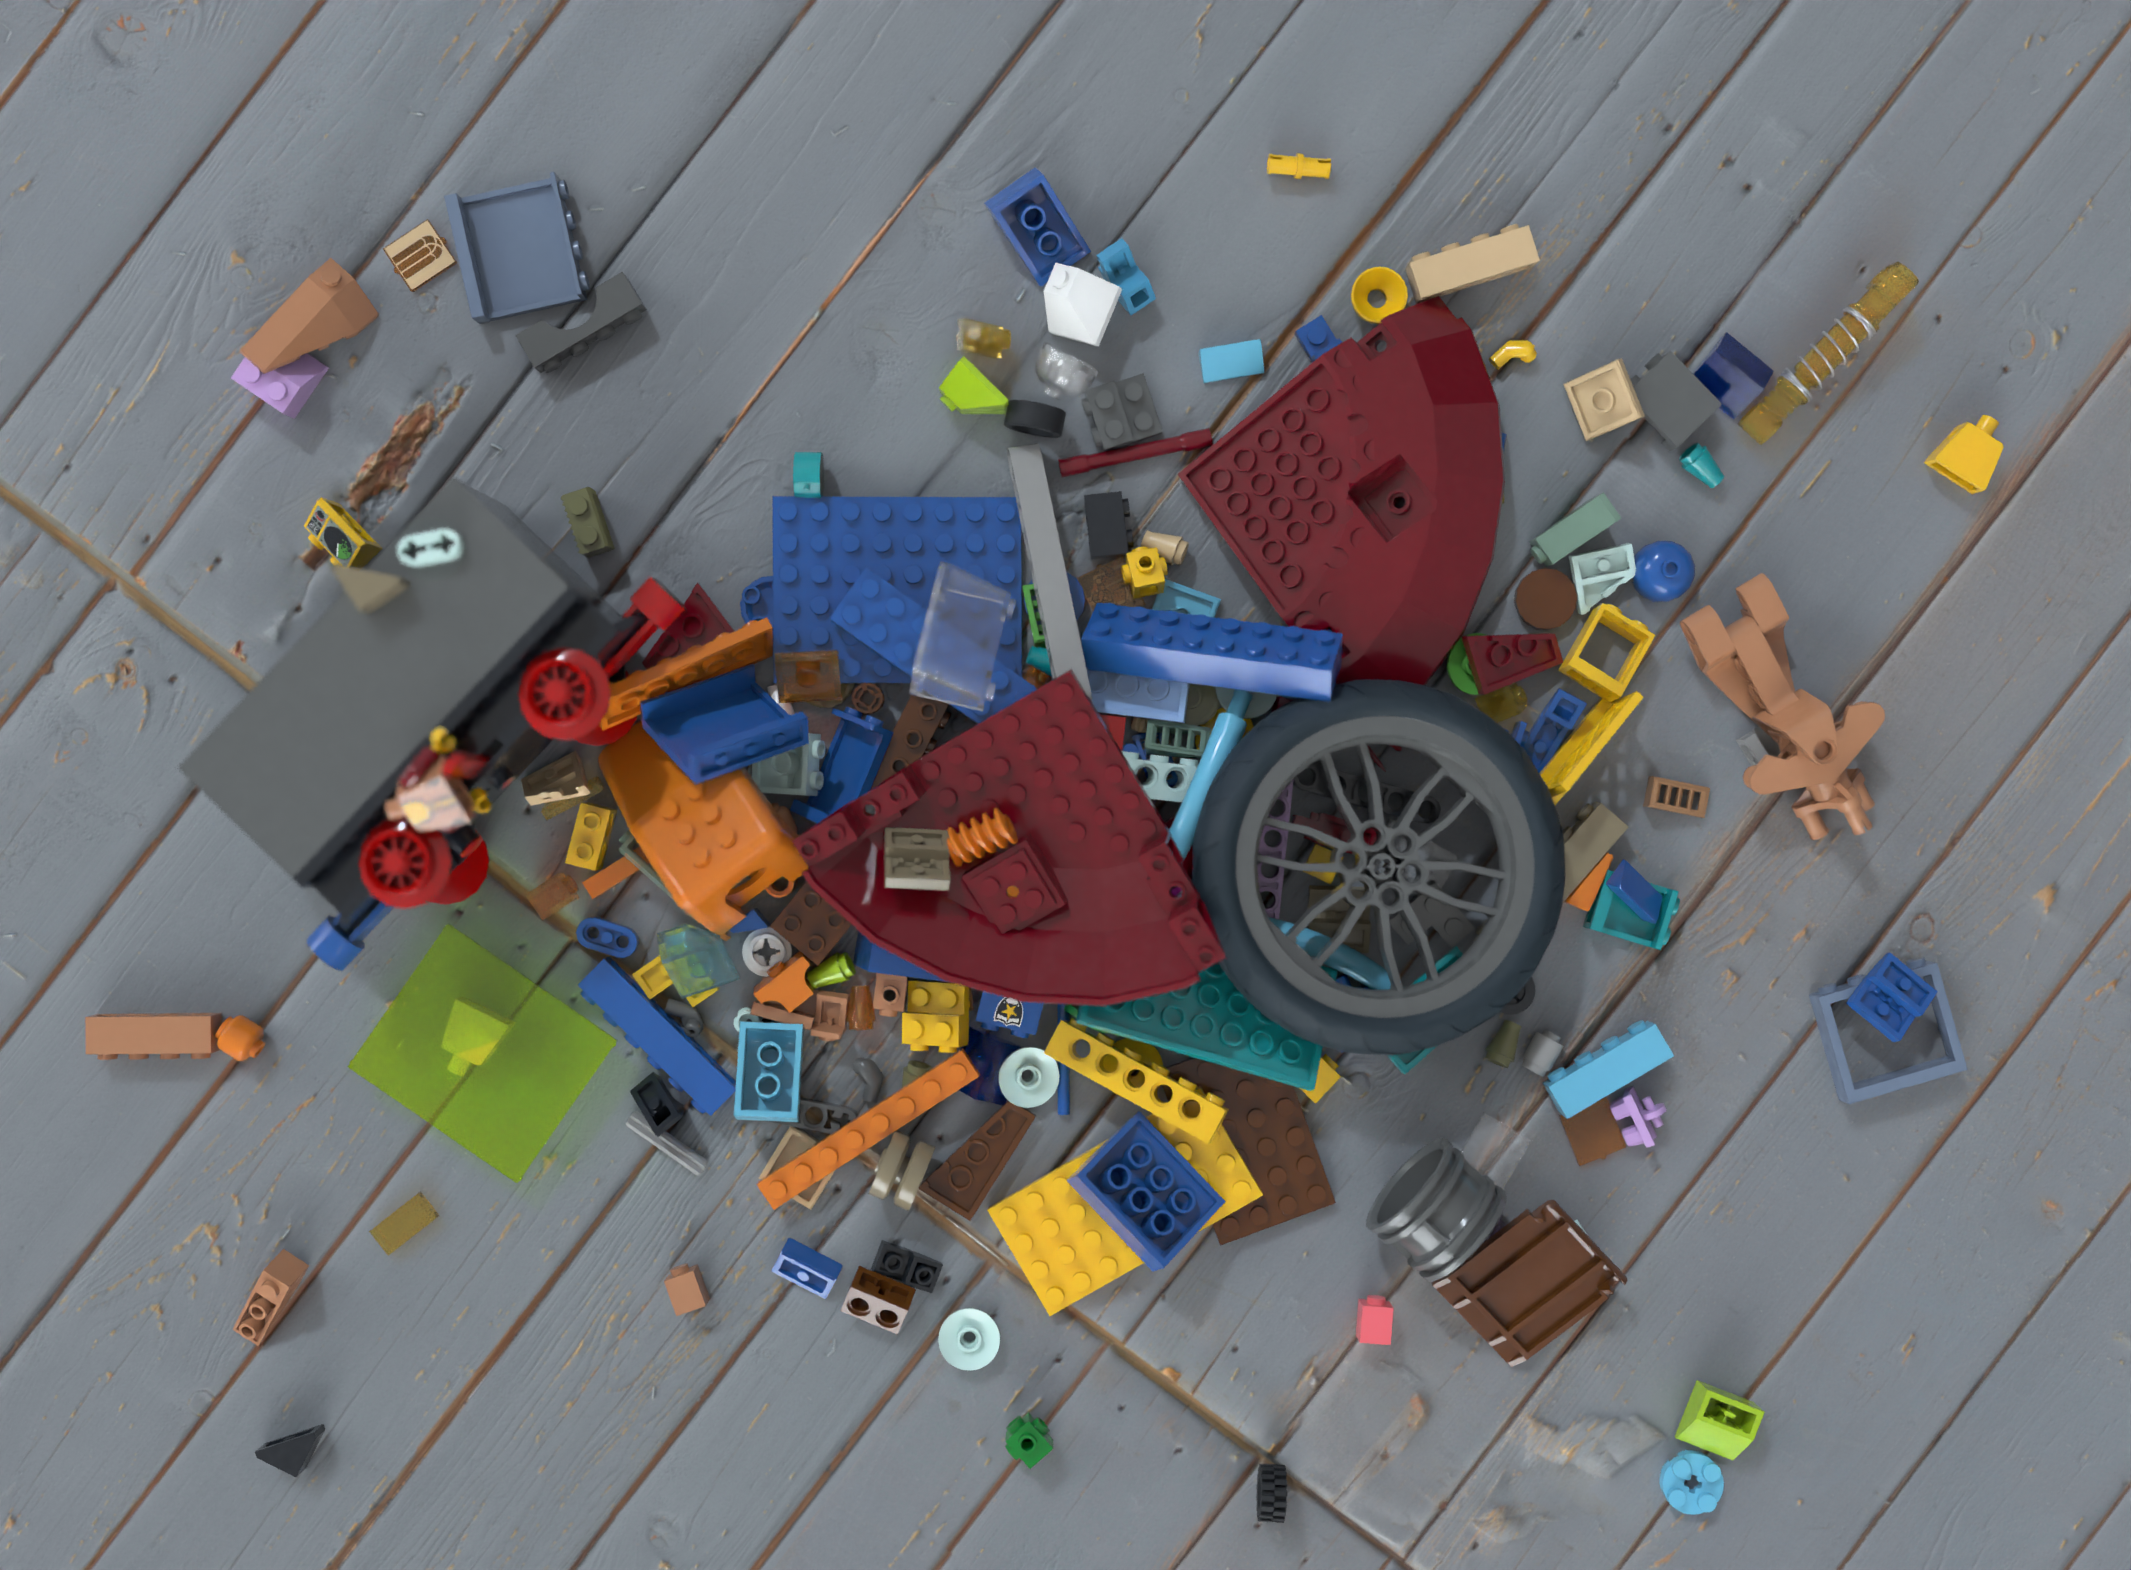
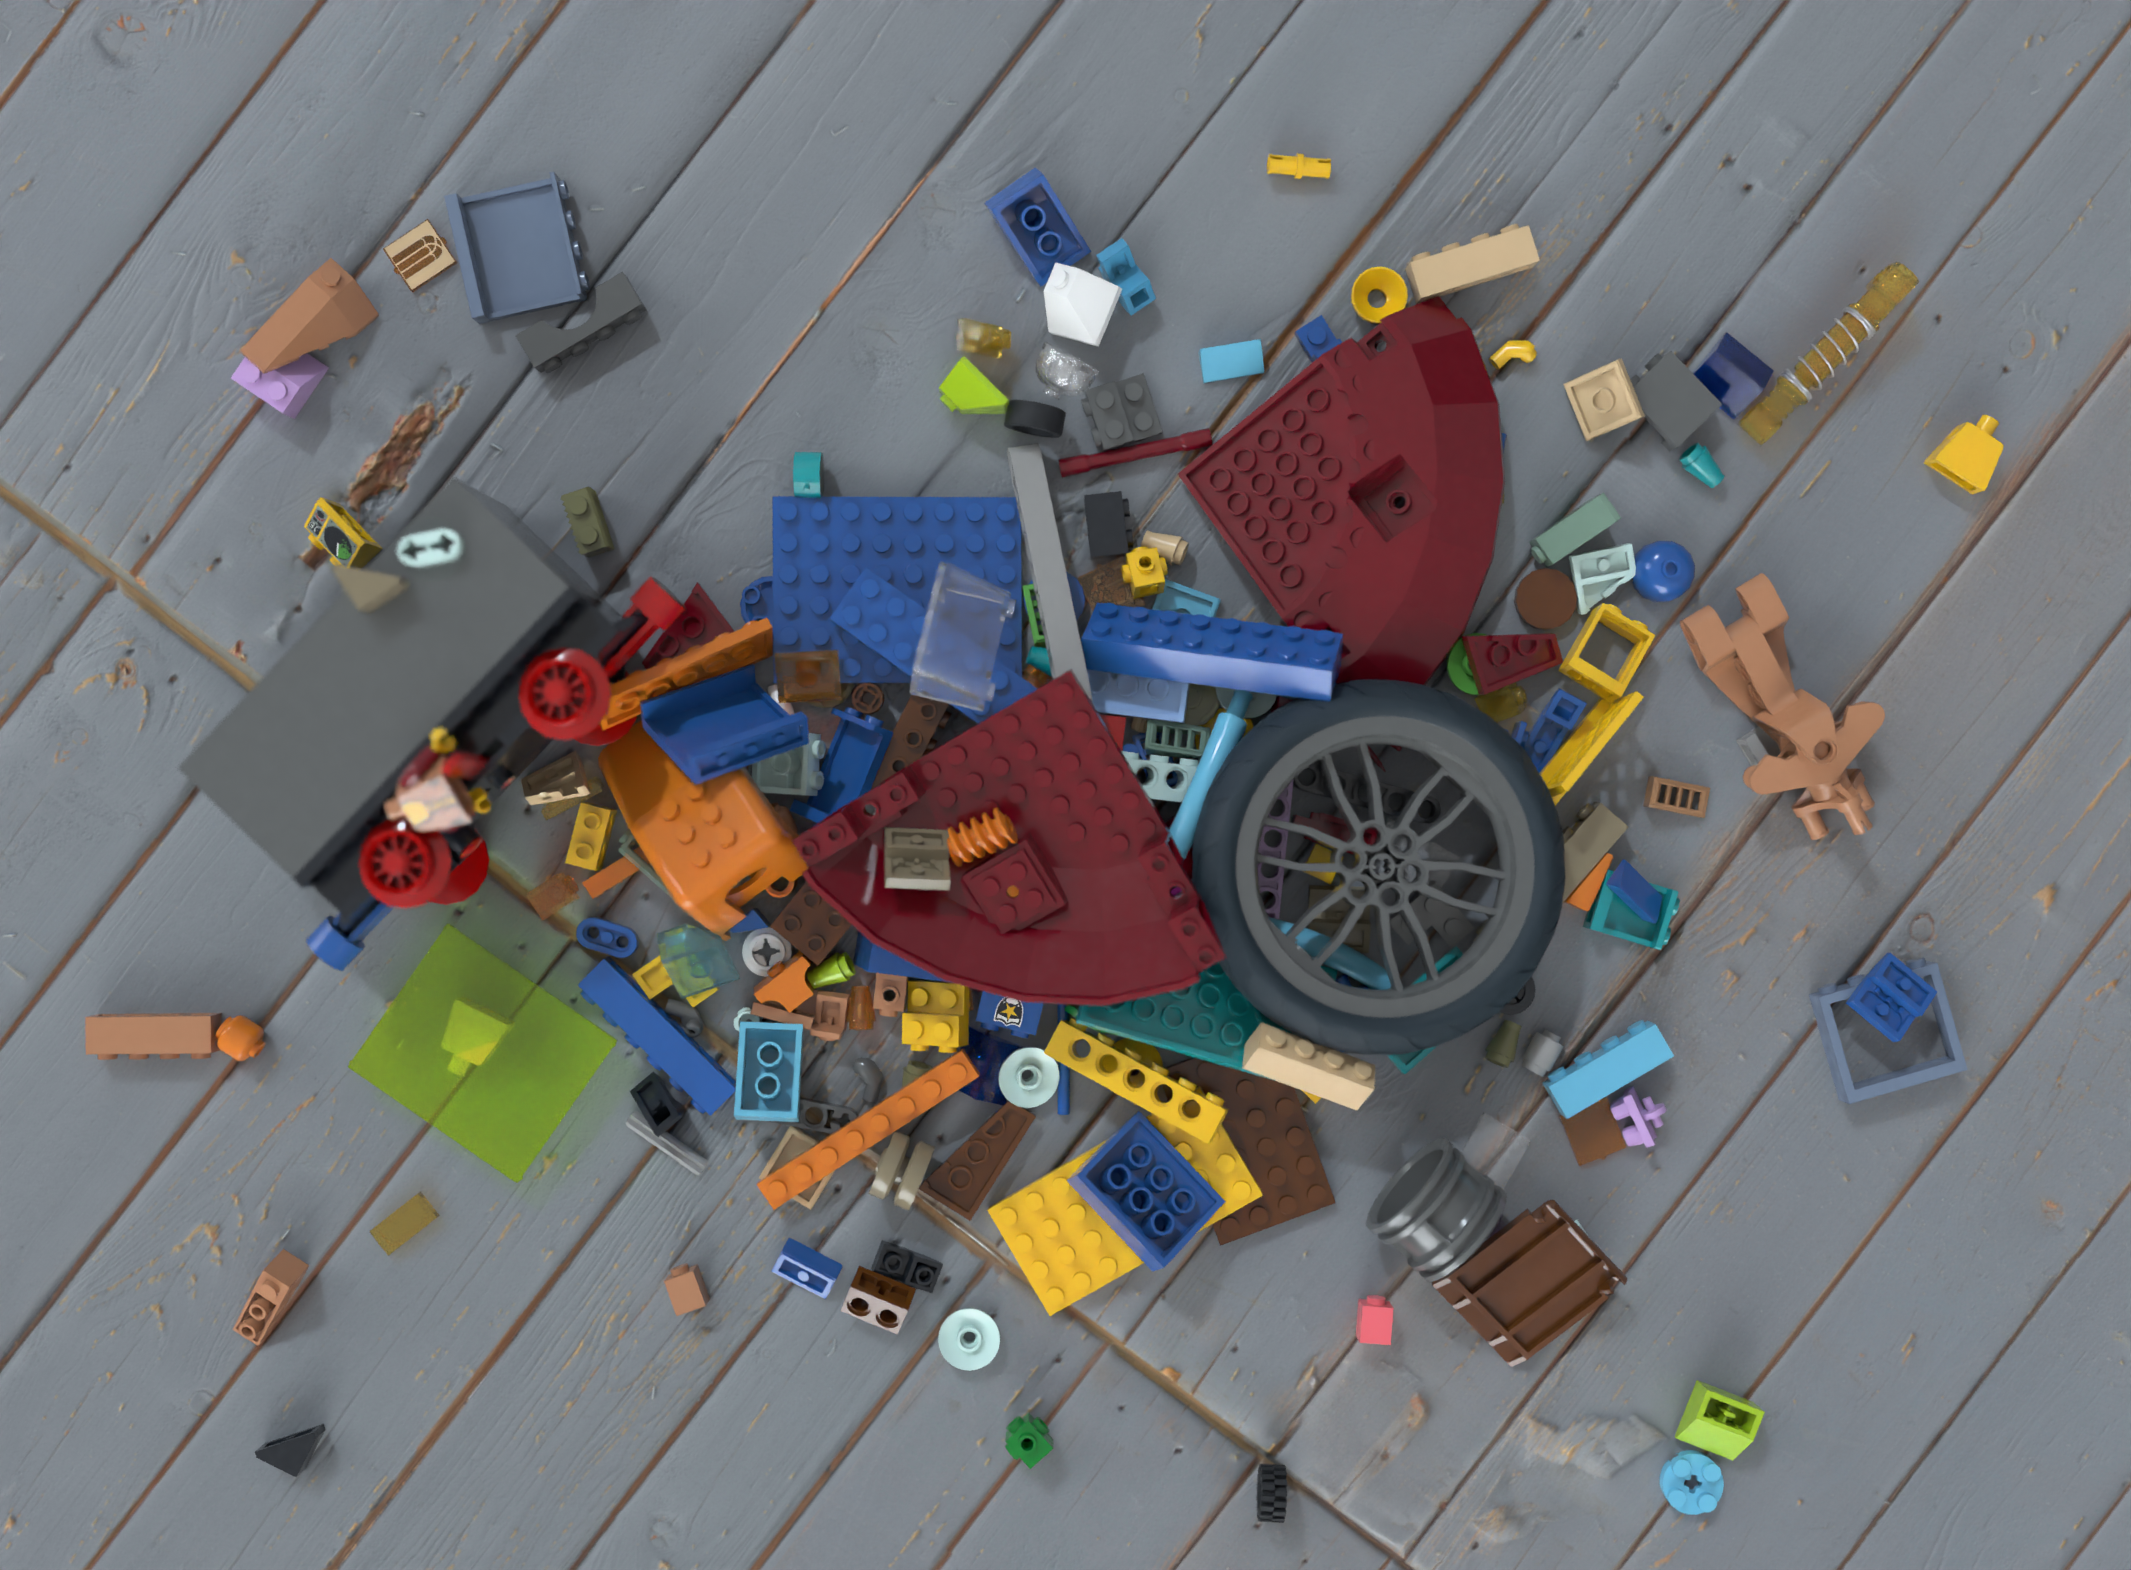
(1309, 1066): none -> tan brick

